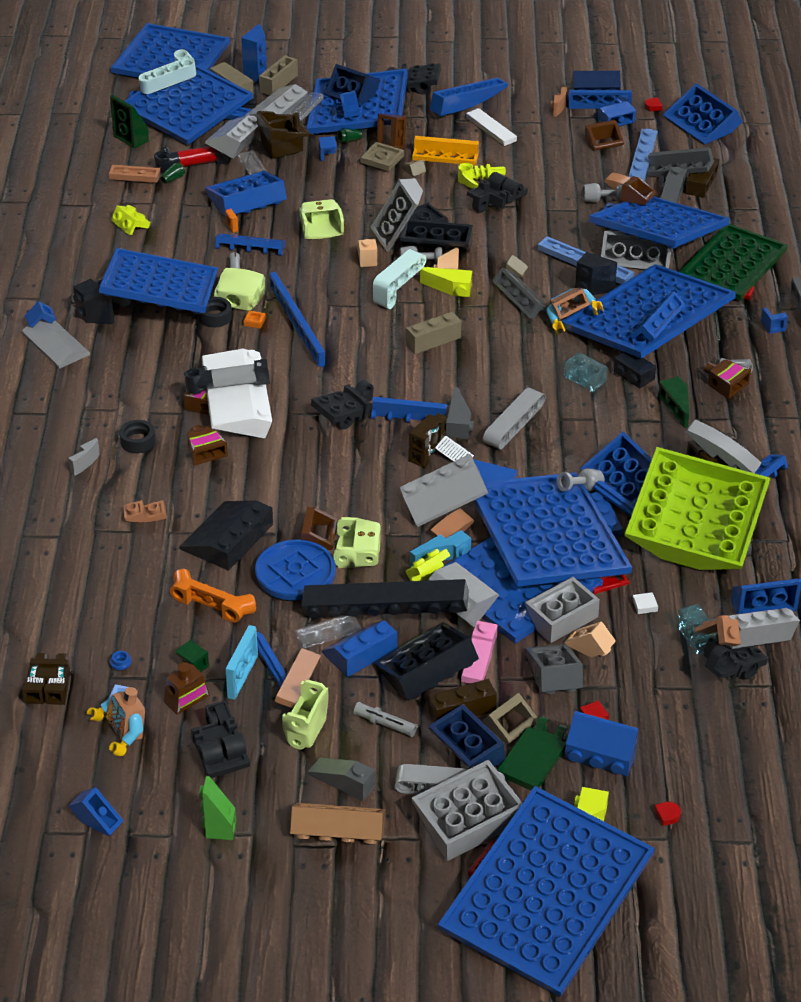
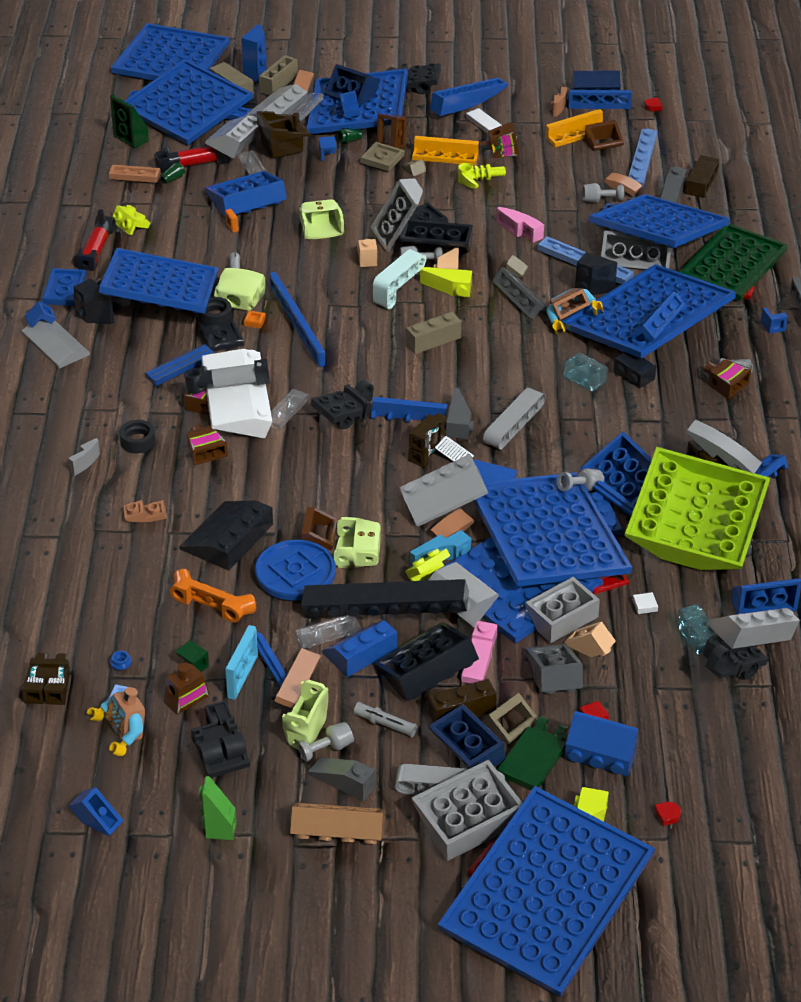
(60, 286): none -> blue tile
(88, 256): none -> piece
(169, 74): light aqua beam -> none
(177, 365): none -> blue tile
(221, 335): none -> black tile
(249, 242): blue hinge -> none
(288, 407): none -> clear tile
(304, 79): none -> nougat slope
(337, 737): none -> light grey piece
(496, 192): black plate -> none
(502, 141): none -> torso
(520, 224): none -> bright pink slope
(571, 126): none -> light orange fence
(621, 112): blue brick -> none
(635, 189): reddish brown tile -> none
(675, 396): dark green slope -> none
(686, 159): dark grey fence -> none
(703, 115): blue slope -> none
(727, 630): nougat bracket -> none

